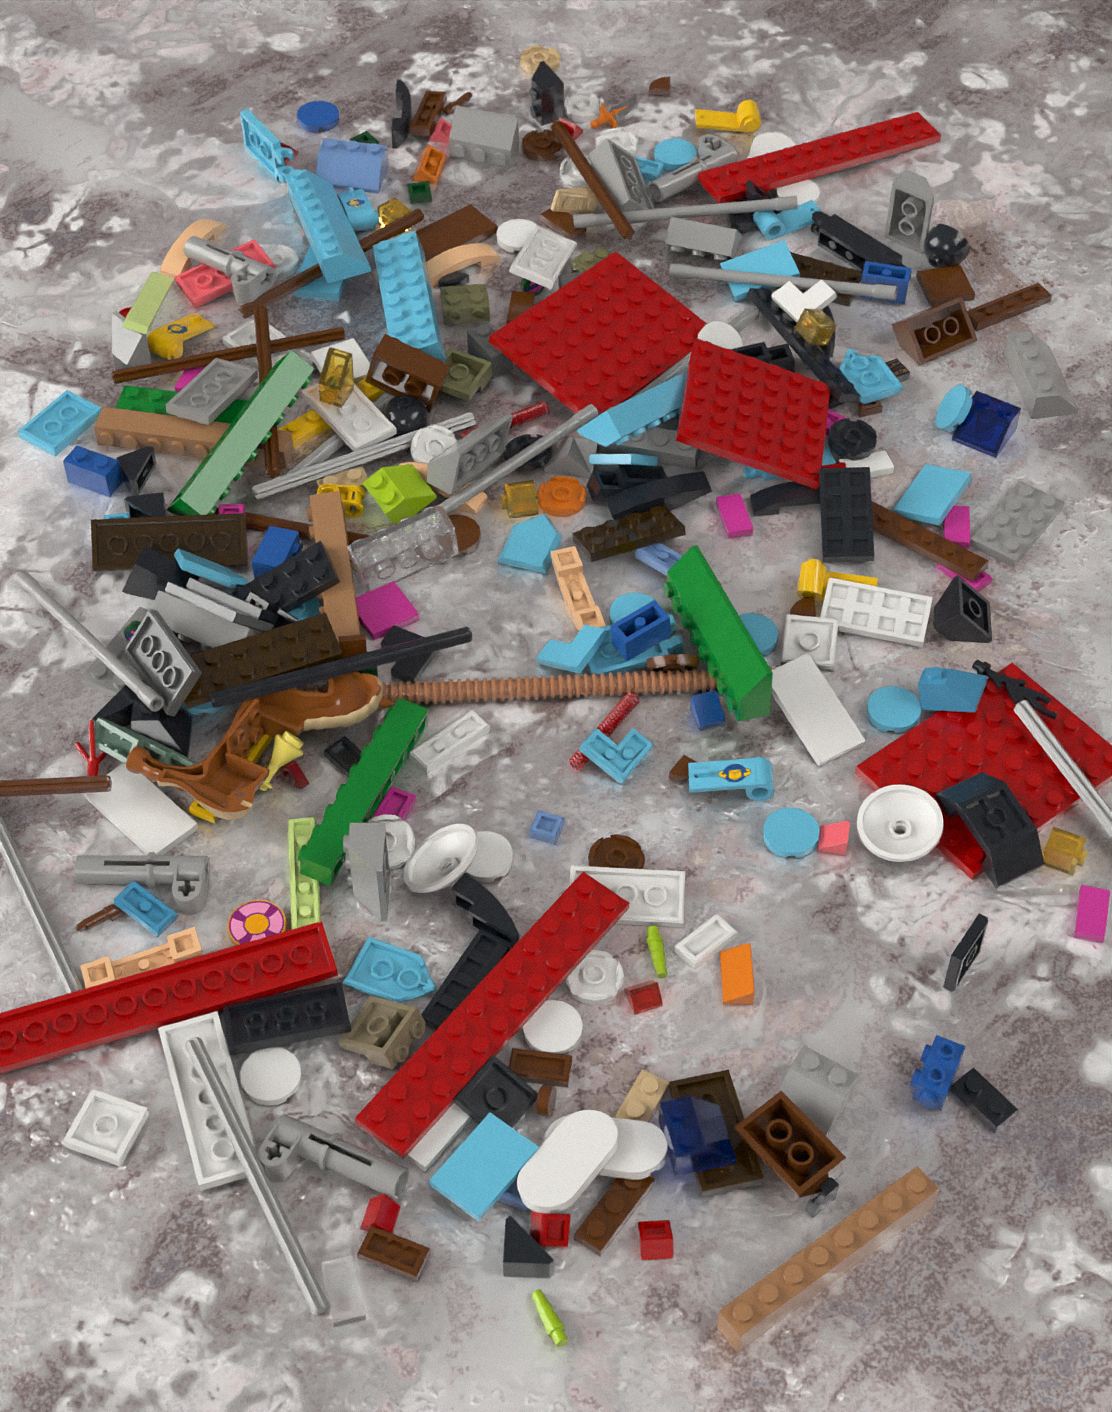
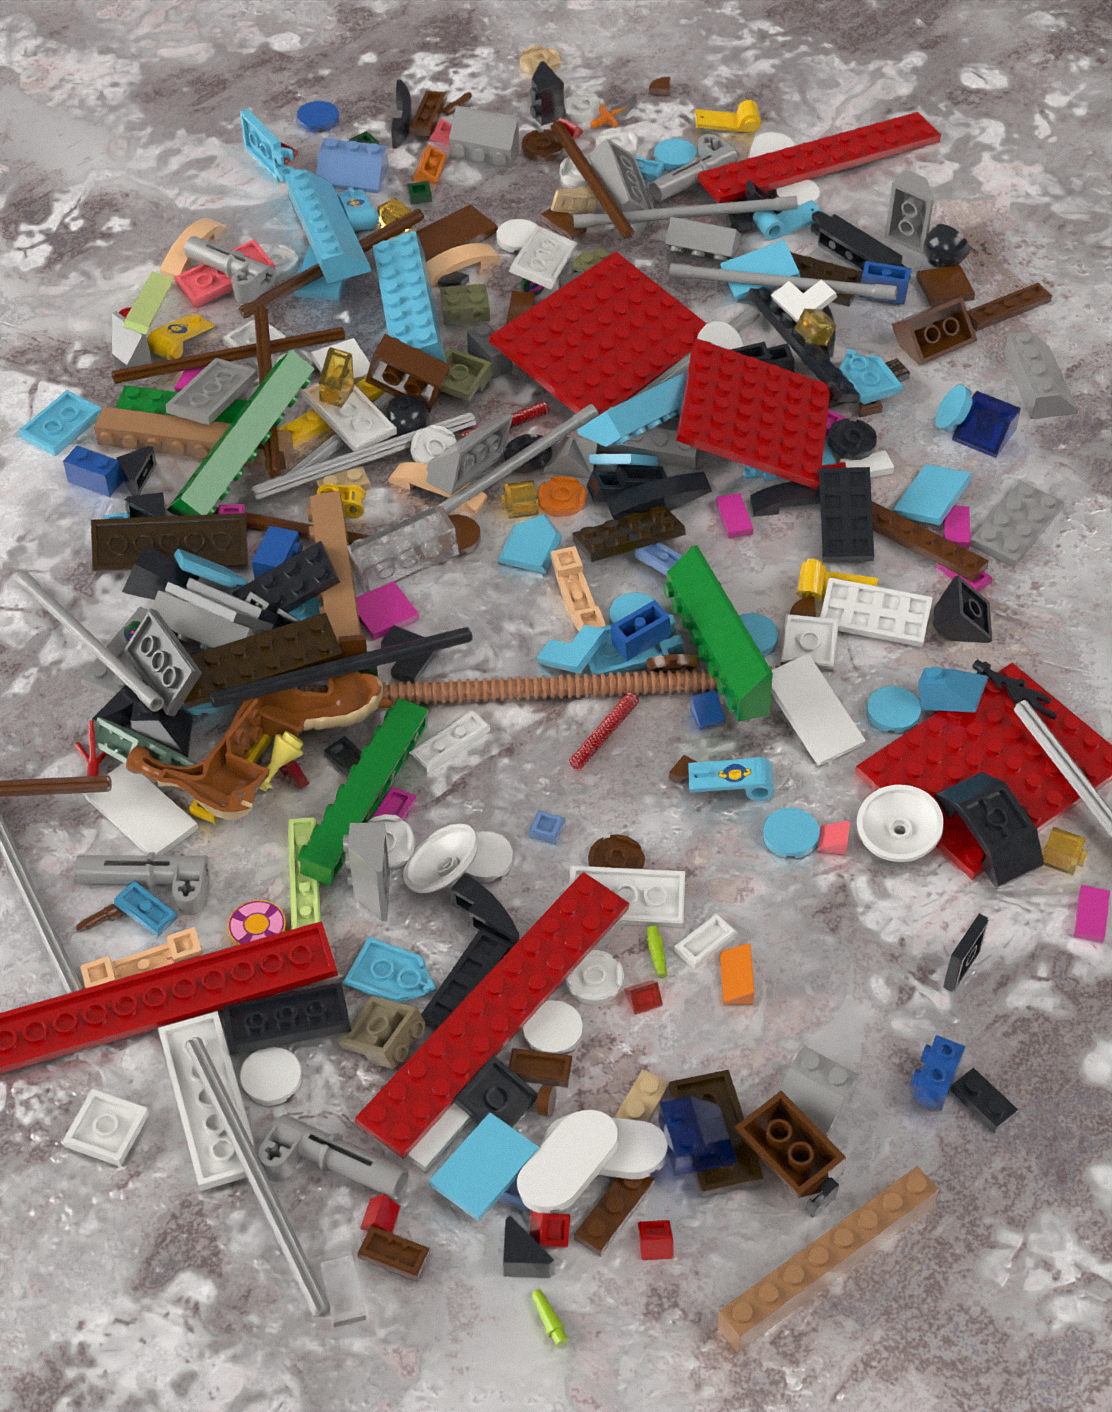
(399, 491): lime slope -> none
(616, 759): medium azure tile -> none

